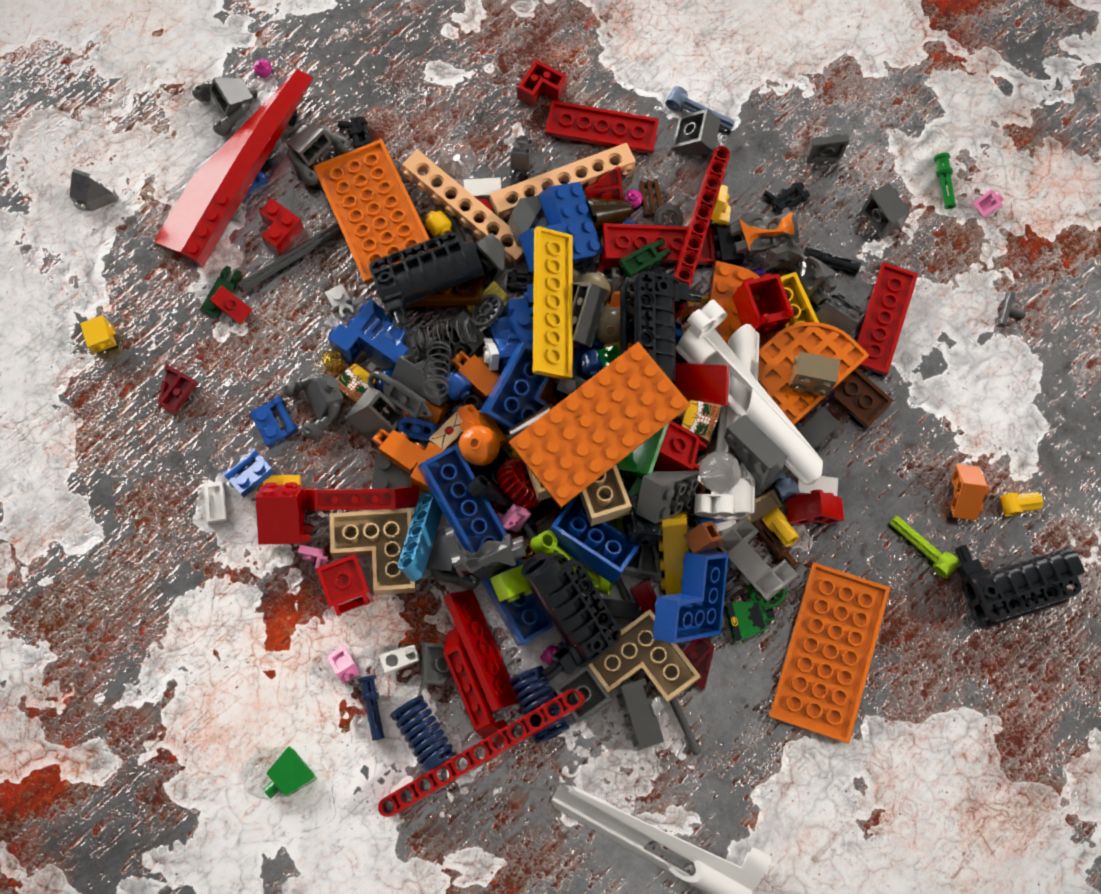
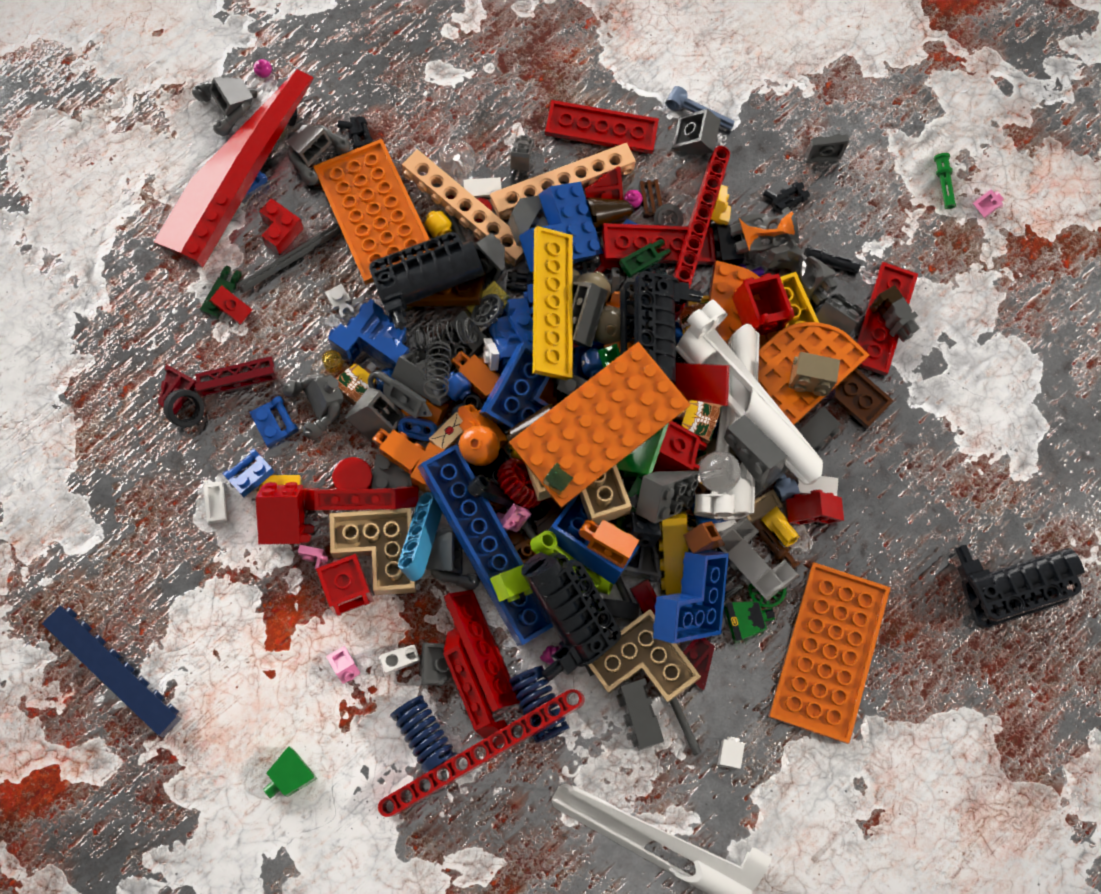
(90, 193): flat silver slope -> none
(98, 334): yellow head -> none
(112, 671): none -> dark blue brick
(197, 415): none -> black tyre
(237, 379): none -> dark red fence
(352, 474): none -> red tile
(368, 696): dark blue pin -> none
(489, 560): dark grey hips -> none
(541, 80): red brick -> none
(557, 479): none -> clear green panel
(592, 689): dark grey brick -> none
(609, 541): none -> orange brick
(731, 753): none -> white brick
(886, 210): dark grey brick -> none
(896, 313): none -> dark grey hips
(943, 564): lime axle -> none
(969, 492): orange brick -> none
(1009, 310): dark grey piece -> none
(1016, 504): yellow piece -> none

